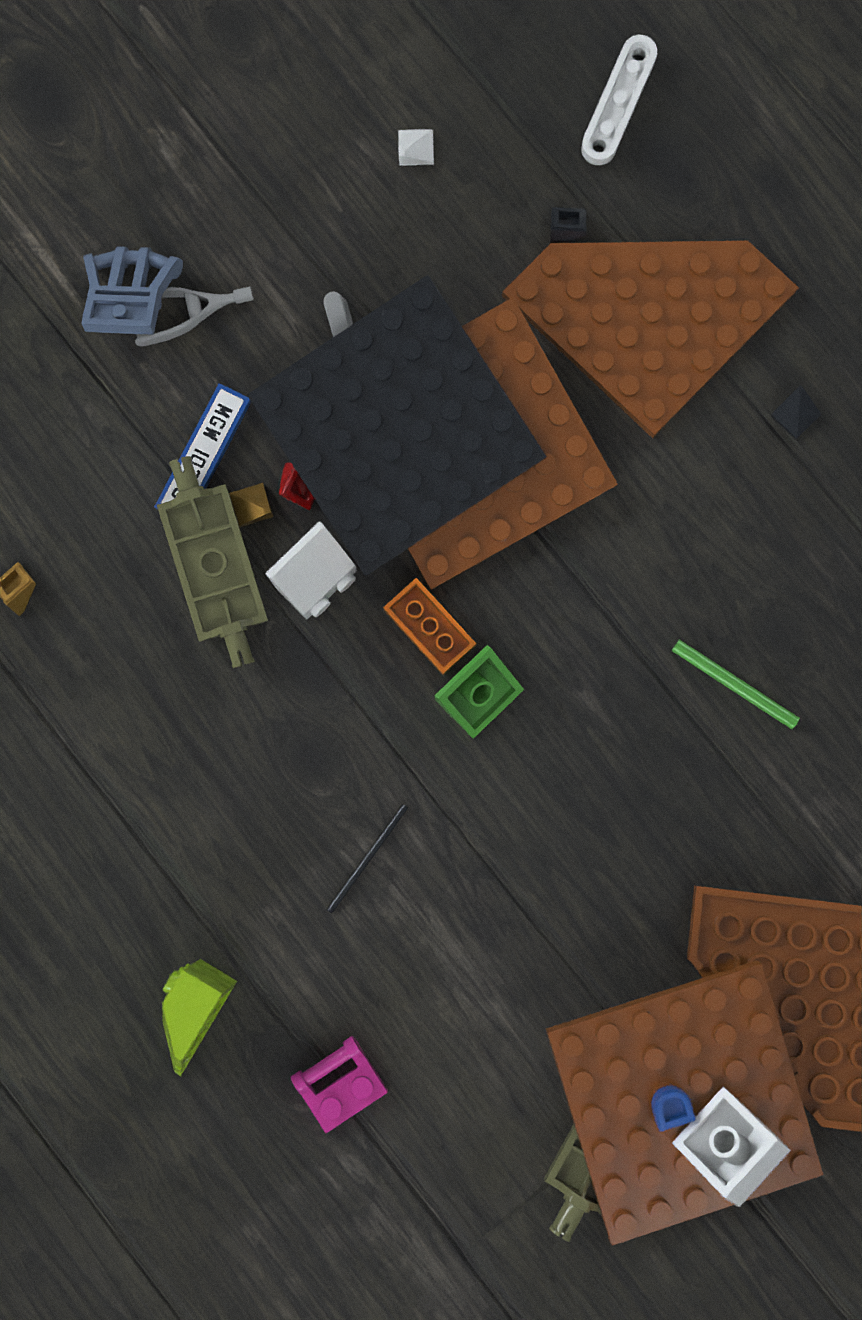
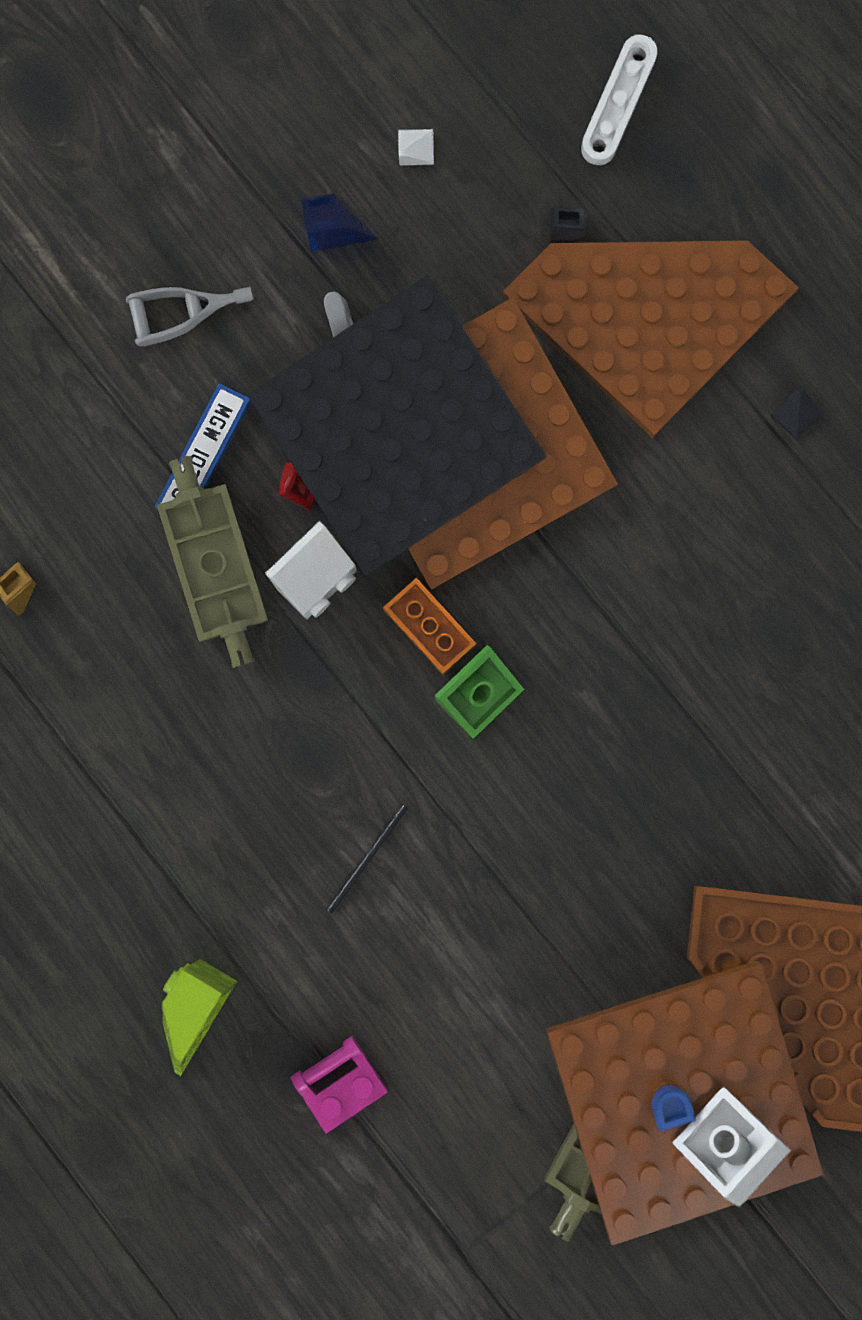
(124, 307): sand blue plate -> none
(251, 504): pearl gold slope -> none
(331, 224): none -> clear blue slope
(735, 684): bright green bar -> none

